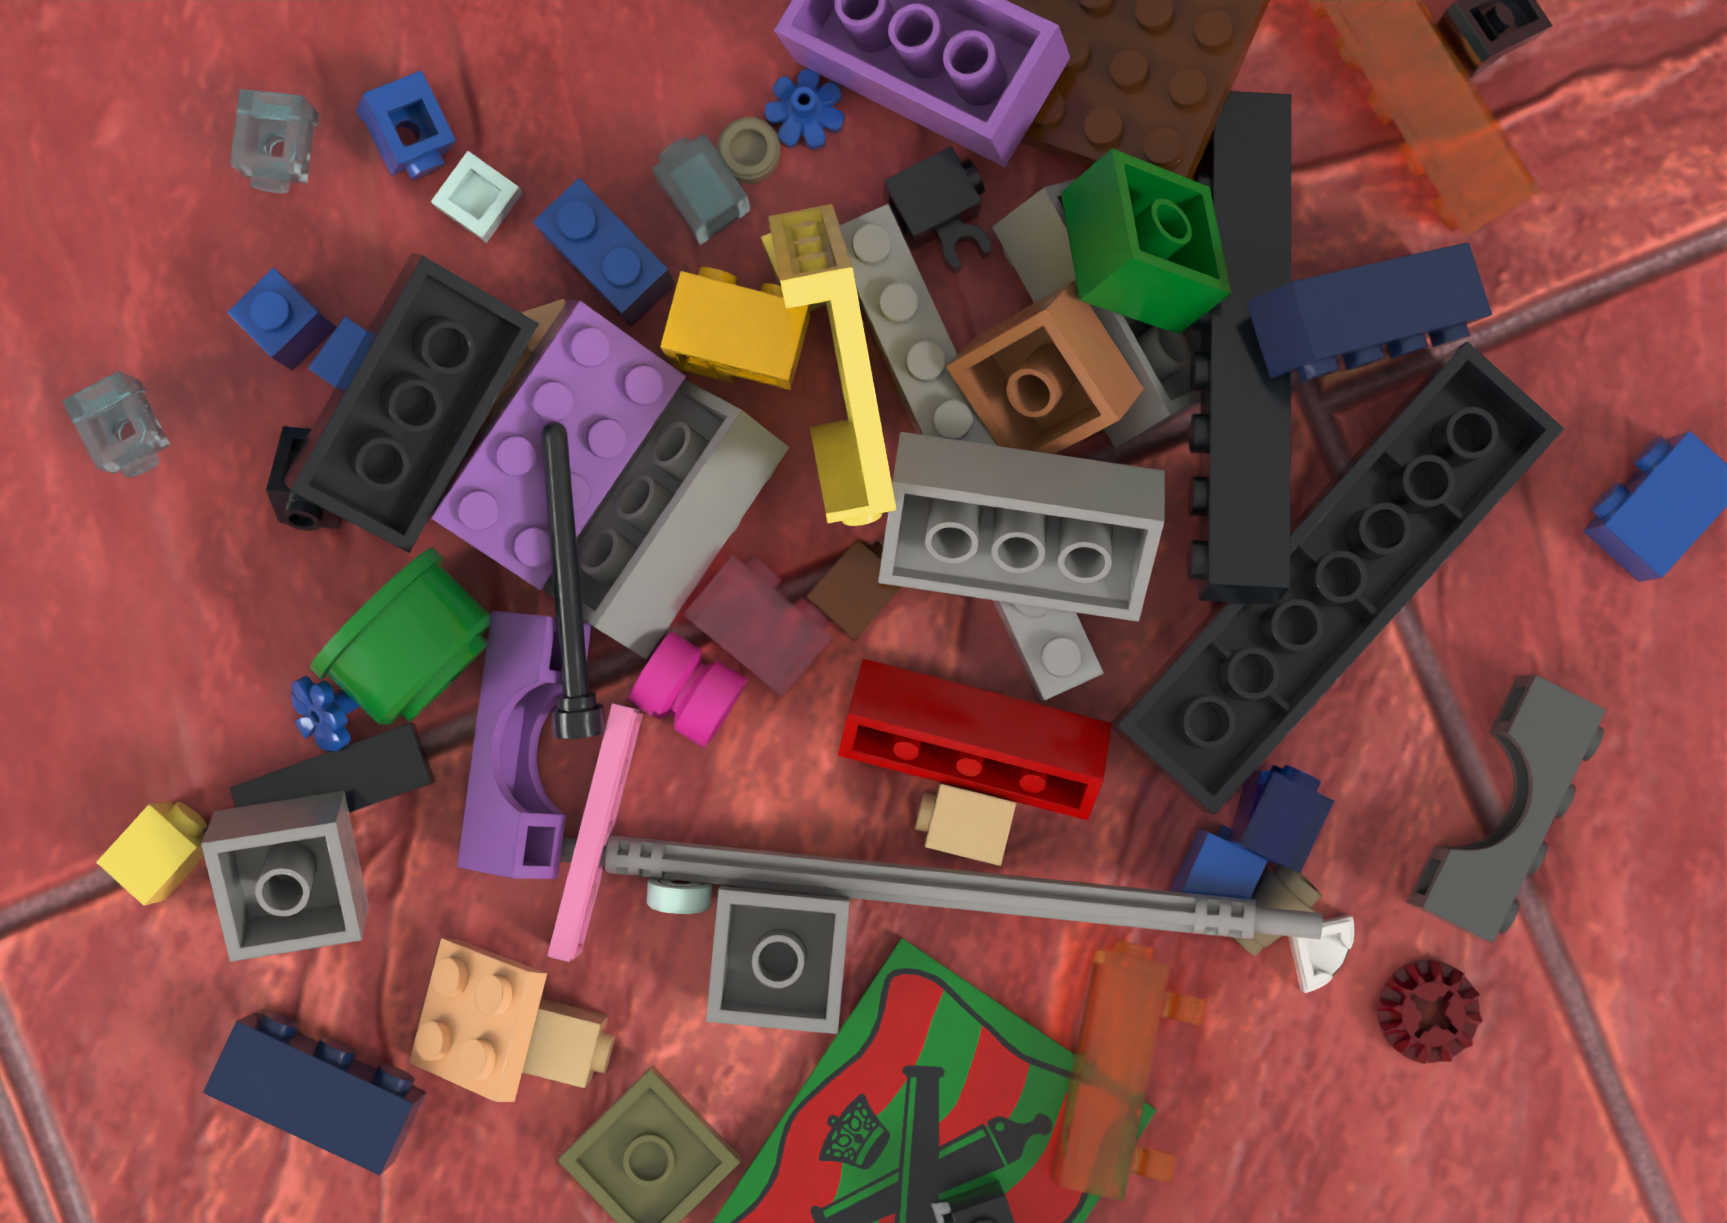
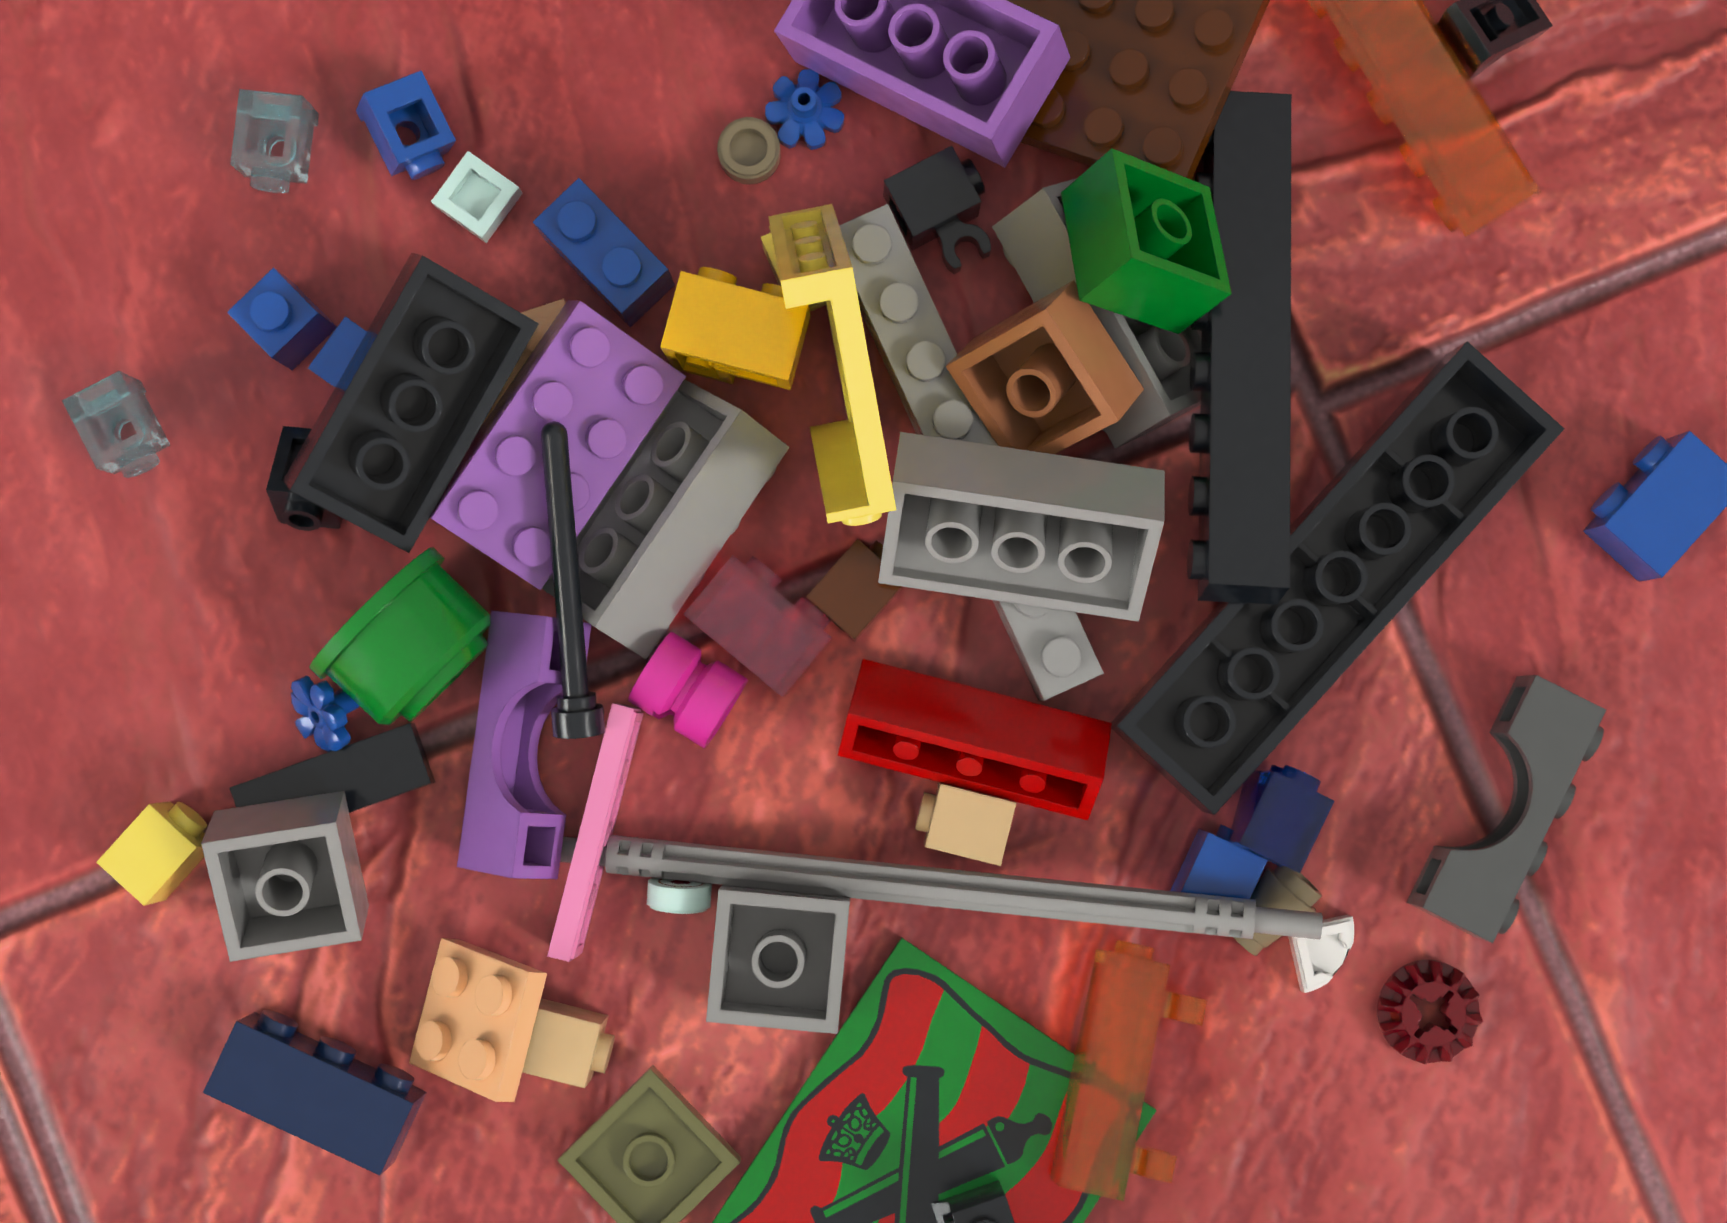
(700, 187): clear light blue brick -> none
(1367, 310): dark blue brick -> none

